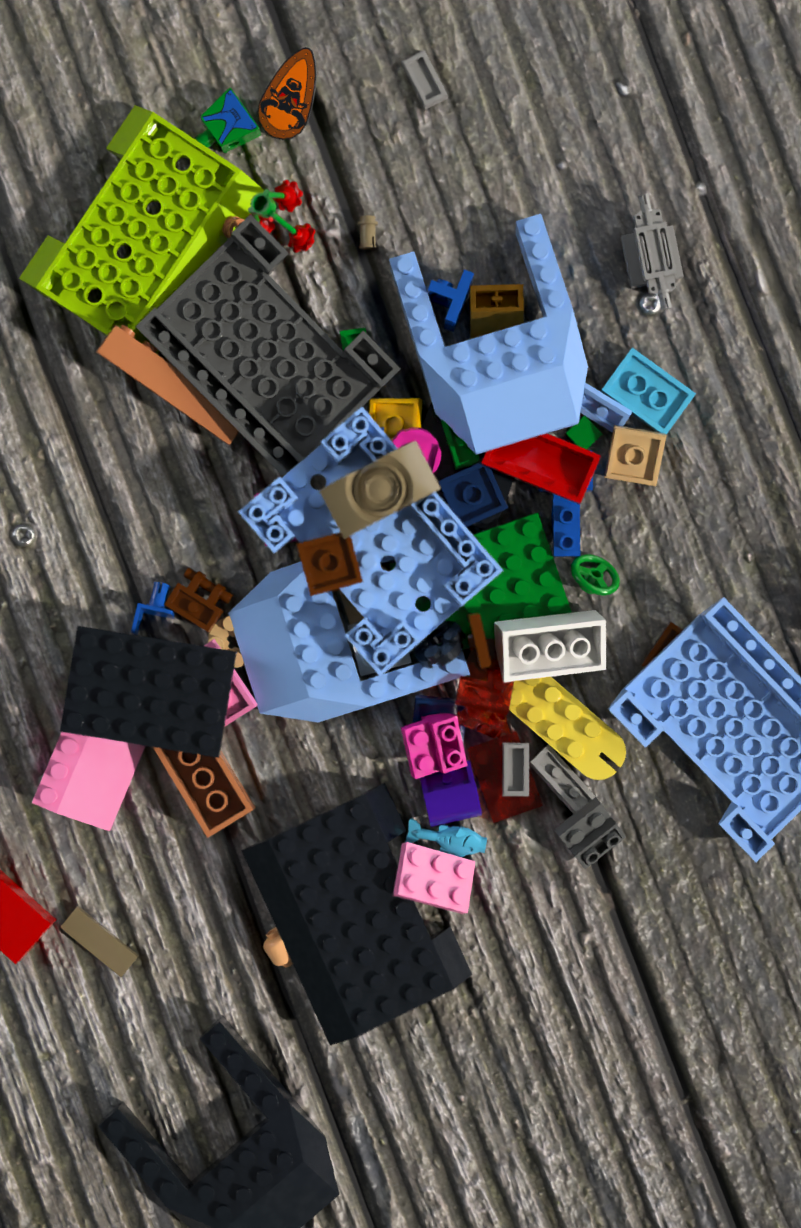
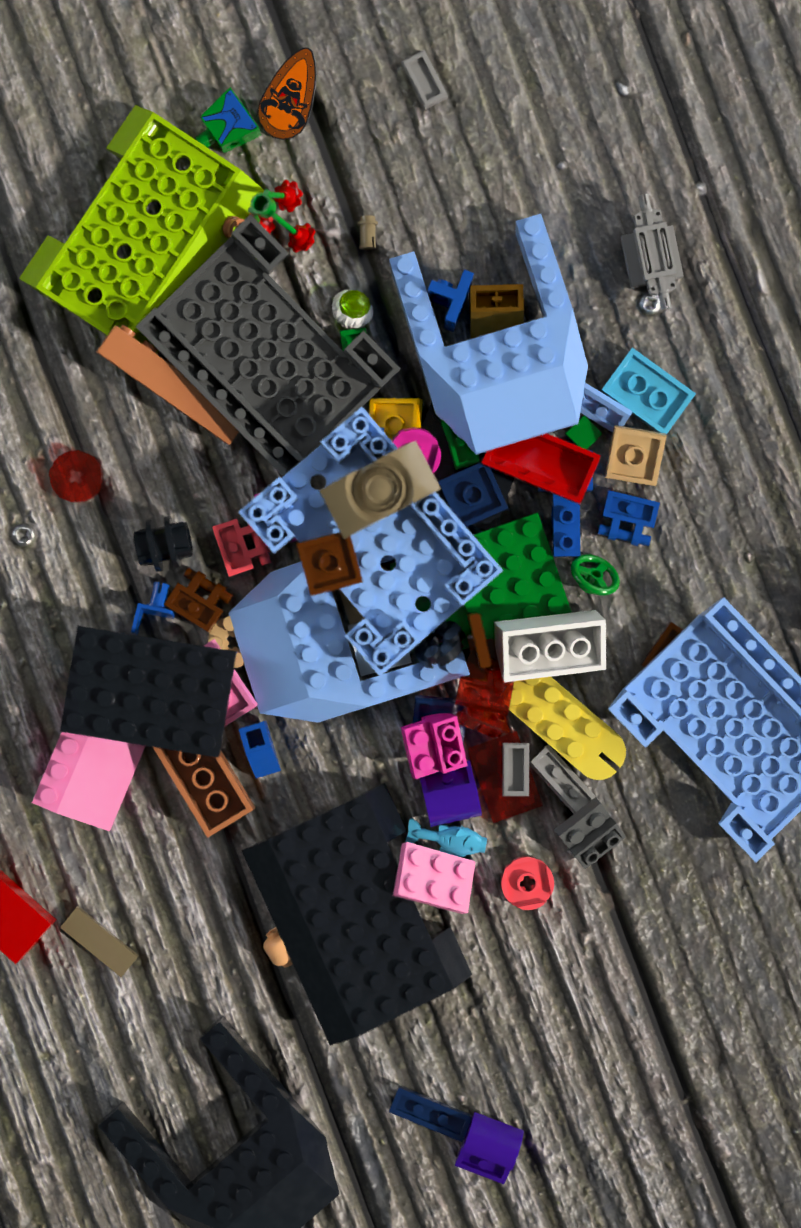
(61, 473): none -> clear red plate
(163, 543): none -> black piece
(234, 548): none -> coral plate
(259, 749): none -> blue slope
(352, 309): none -> hair
(430, 1113): none -> dark blue plate
(489, 1148): none -> dark purple brick
(515, 873): none -> coral plate
(629, 510): none -> blue plate

